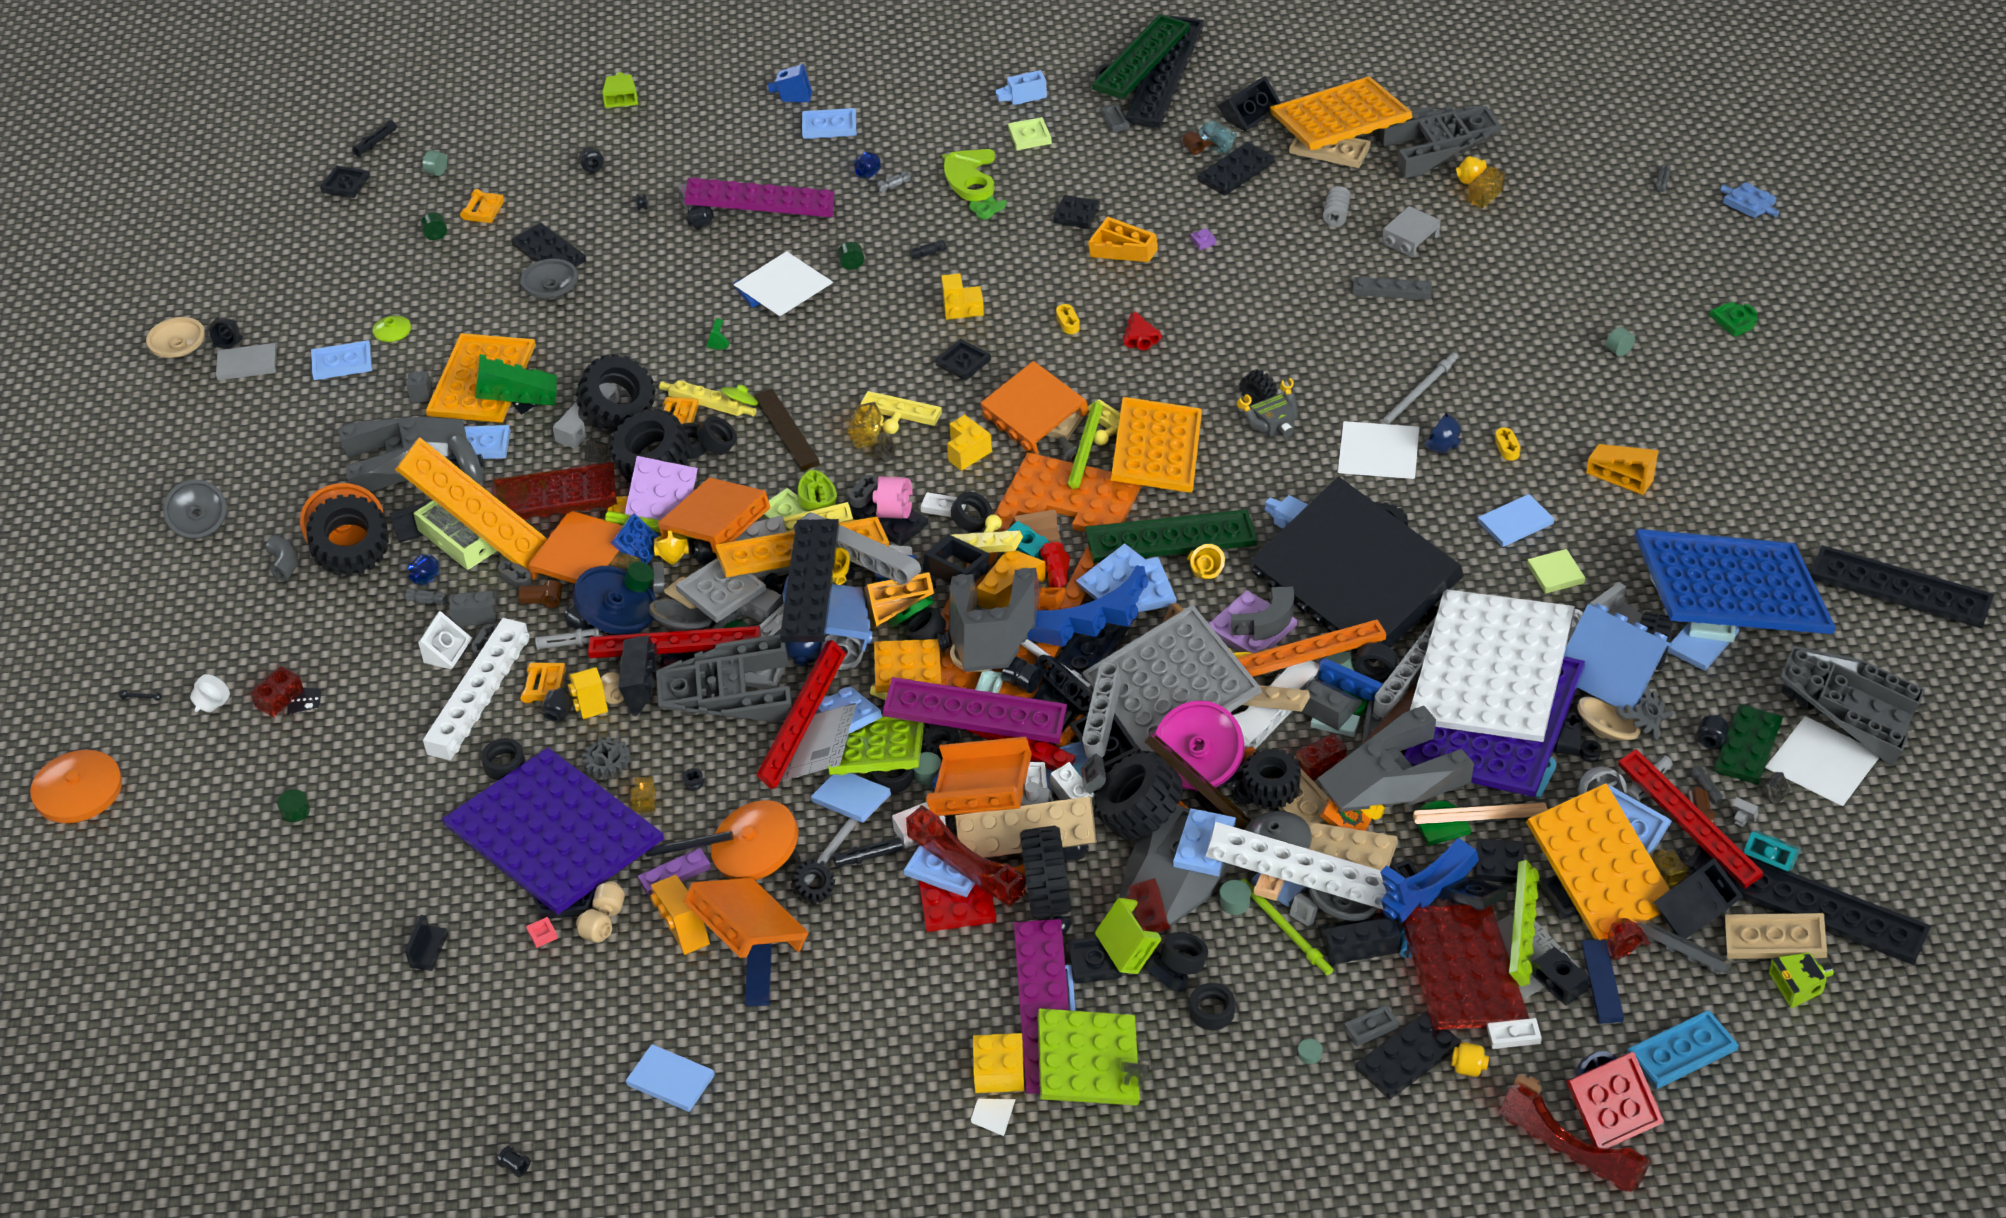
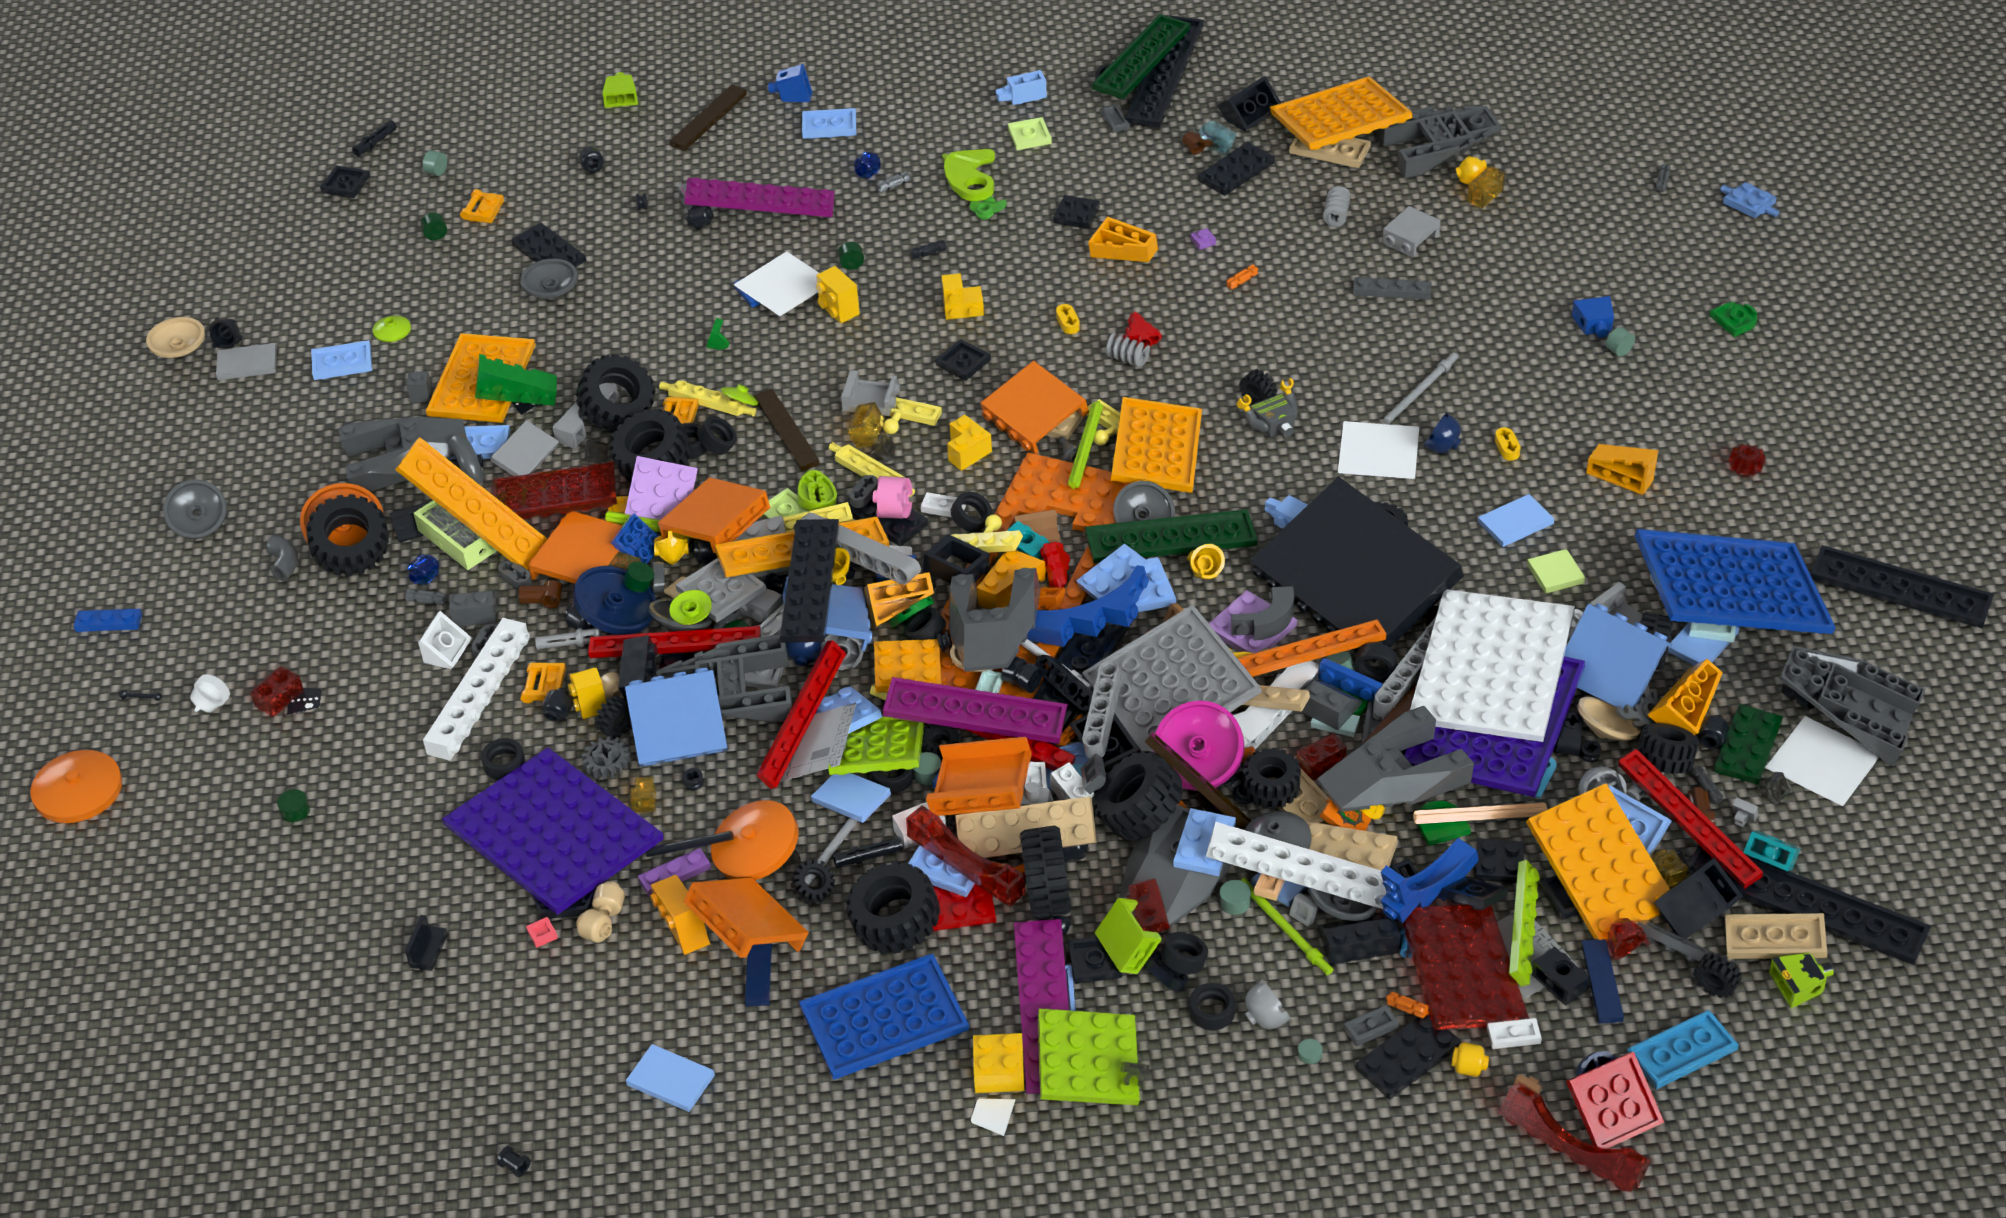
(107, 620): none -> blue plate
(524, 450): none -> light grey tile
(613, 717): none -> black tyre
(676, 717): none -> medium blue panel
(690, 607): none -> lime dish
(708, 117): none -> dark brown tile
(837, 294): none -> yellow brick
(861, 463): none -> light yellow plate
(862, 392): none -> light grey panel
(883, 1016): none -> blue plate
(903, 928): none -> black tyre
(1127, 352): none -> light grey piece
(1142, 498): none -> dark grey dish
(1242, 277): none -> orange axle
(1264, 1007): none -> light grey cylinder
(1407, 1004): none -> orange axle
(1594, 315): none -> blue torso
(1668, 747): none -> black tyre
(1688, 698): none -> light orange wedge
(1717, 975): none -> black tyre
(1747, 459): none -> clear red gear

